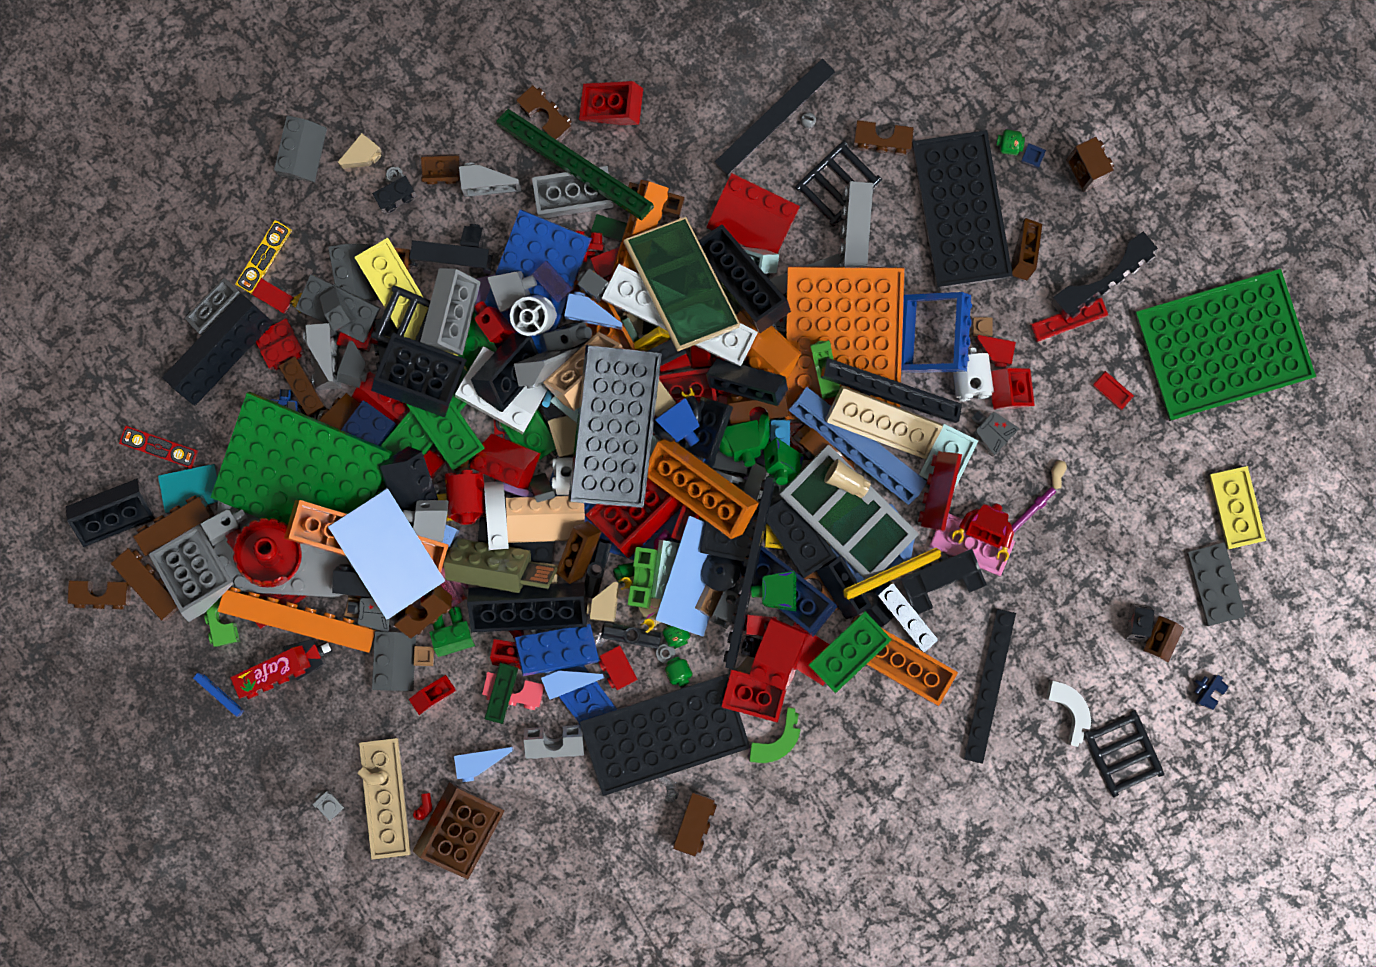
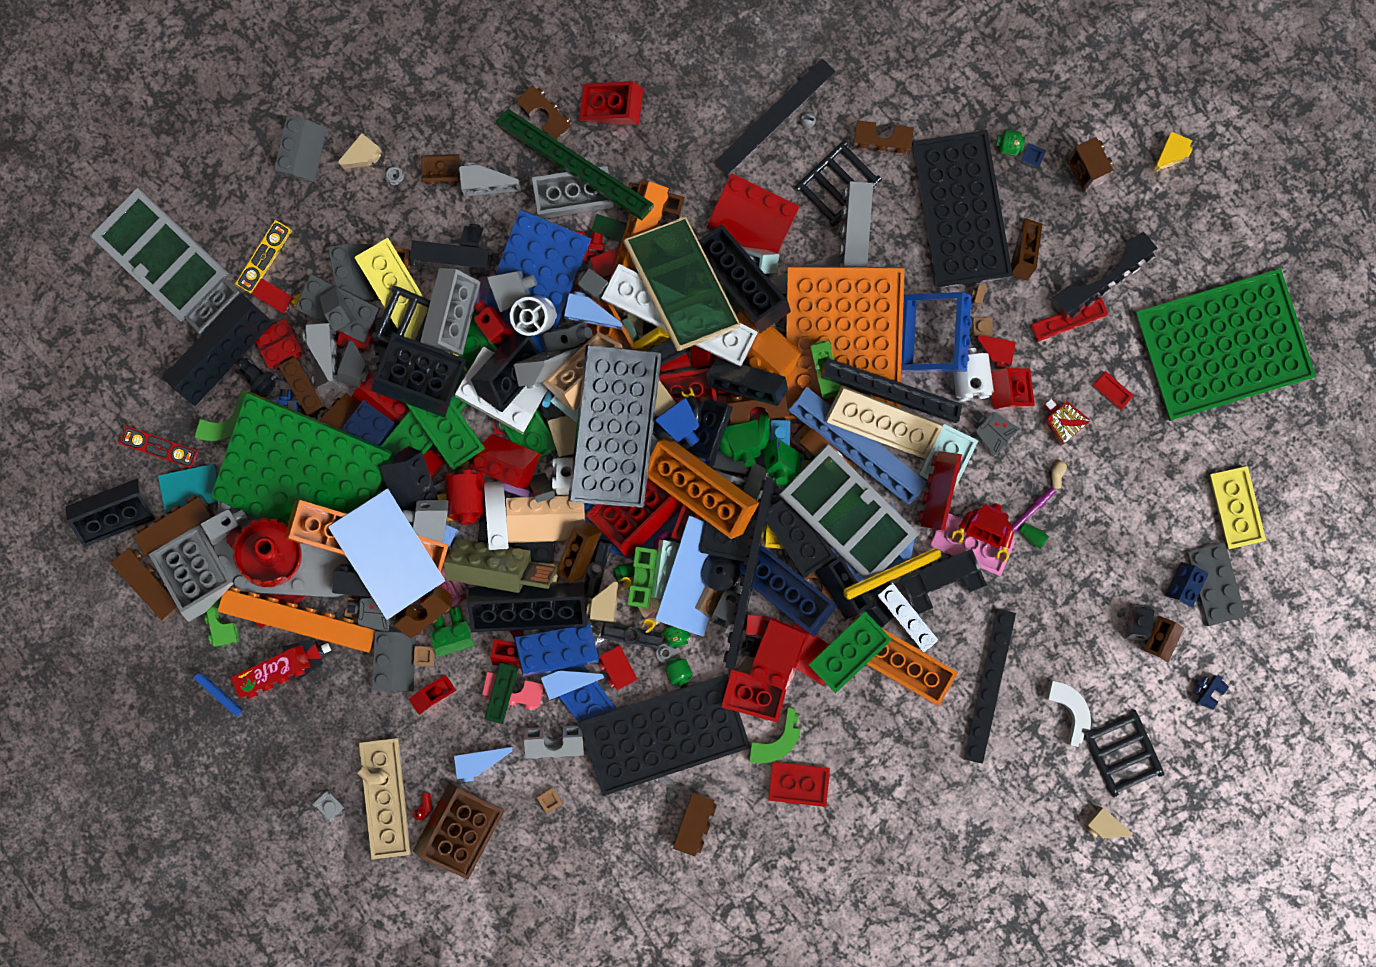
(81, 594): reddish brown arch -> none
(159, 254): none -> door
(221, 431): none -> bright green arch
(260, 382): none -> black piece
(394, 195): black brick -> none
(550, 800): none -> medium nougat plate
(552, 281): clear purple plate -> none
(777, 591): green torso -> none
(799, 784): none -> red plate
(847, 479): tan plant -> none
(978, 295): none -> medium nougat plate
(1034, 535): none -> green cone
(1064, 421): none -> torso
(1106, 826): none -> tan slope
(1173, 151): none -> yellow slope
(1186, 584): none -> dark blue bracket

